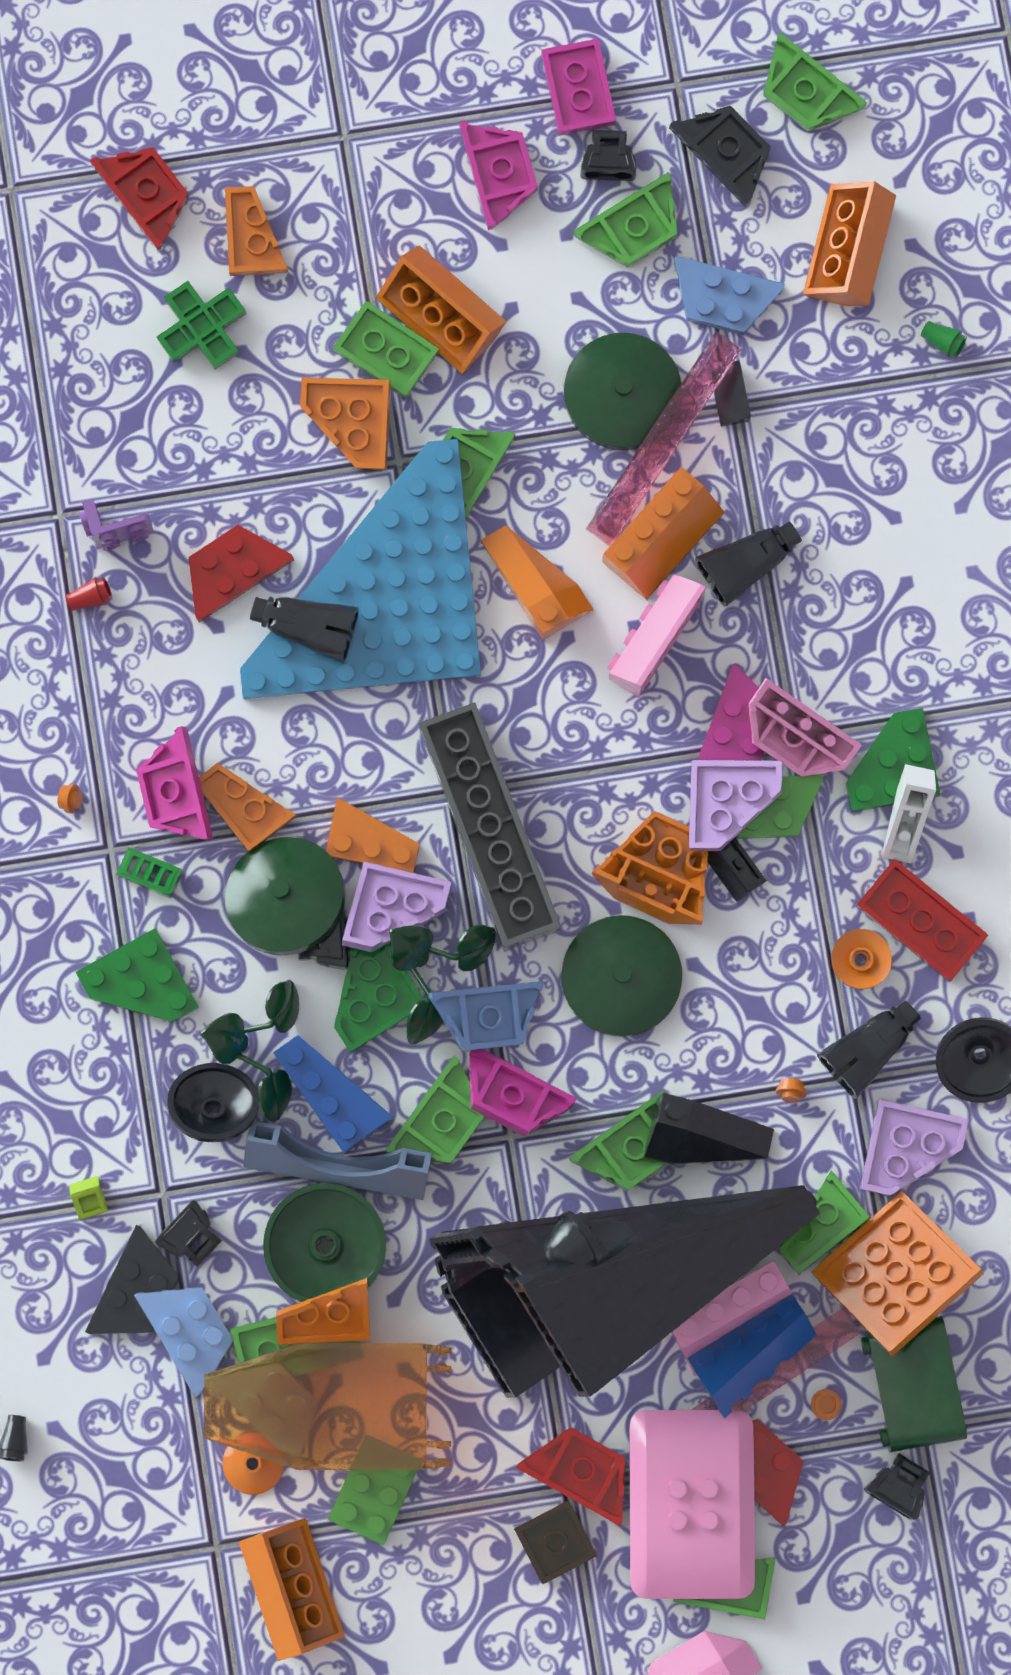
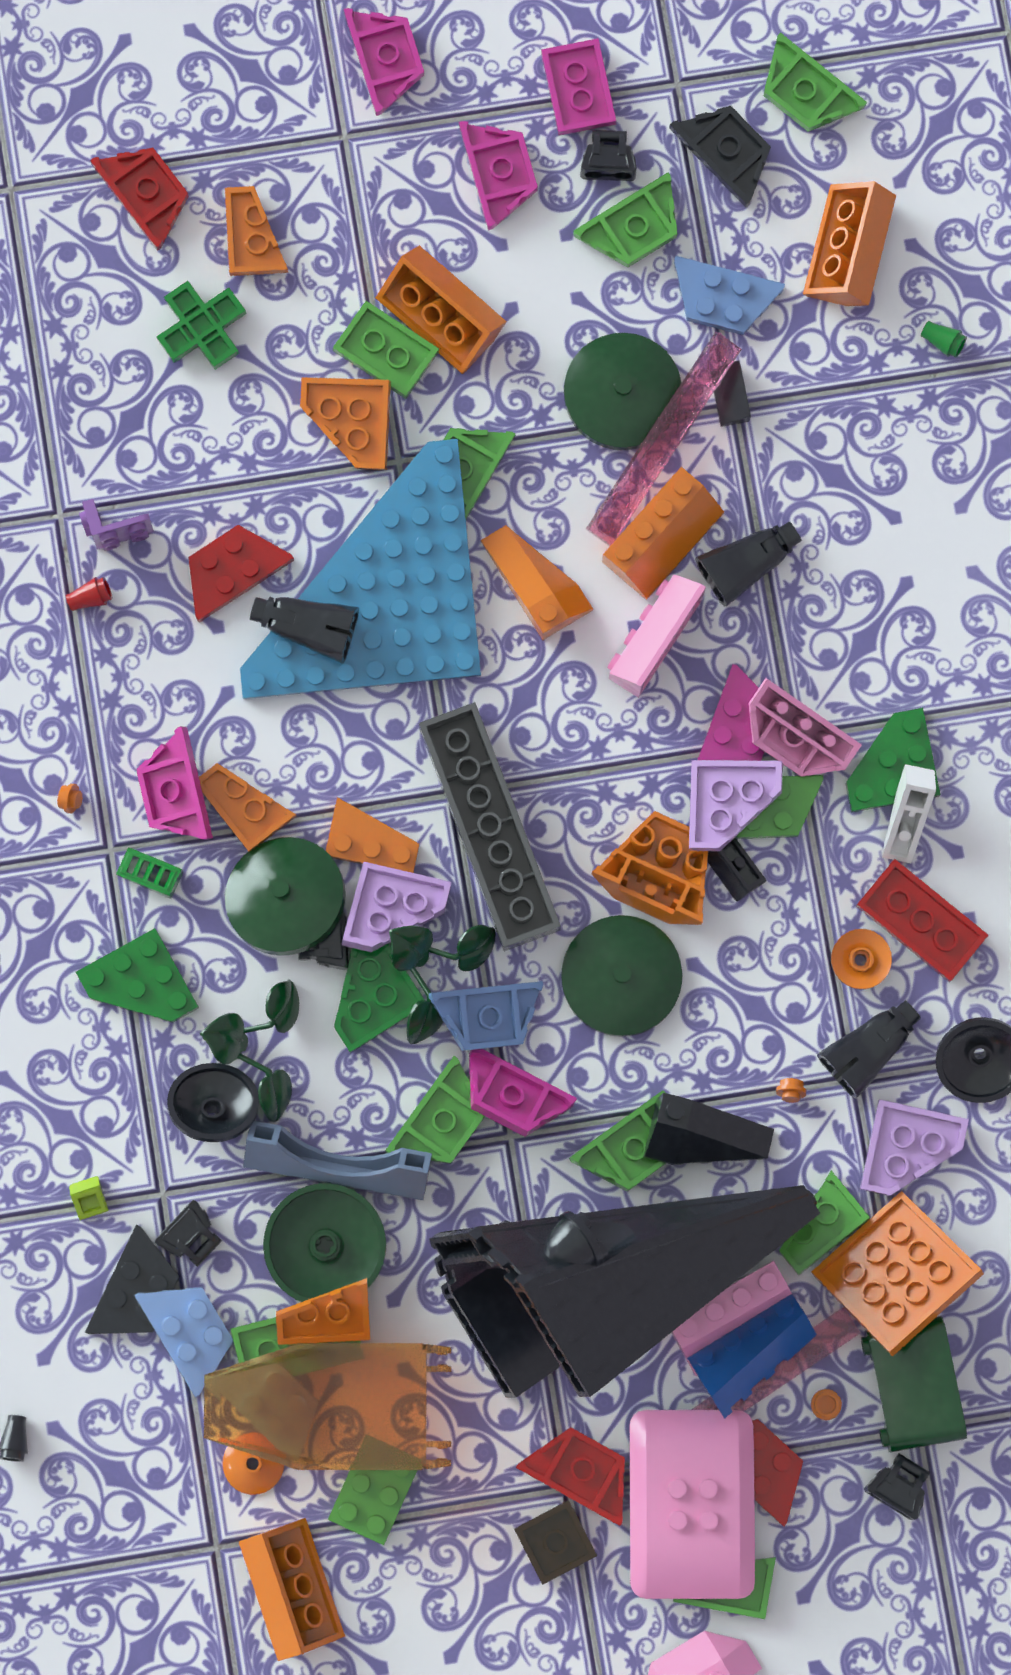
(336, 1100): blue wedge -> none
(385, 55): none -> dark pink wing

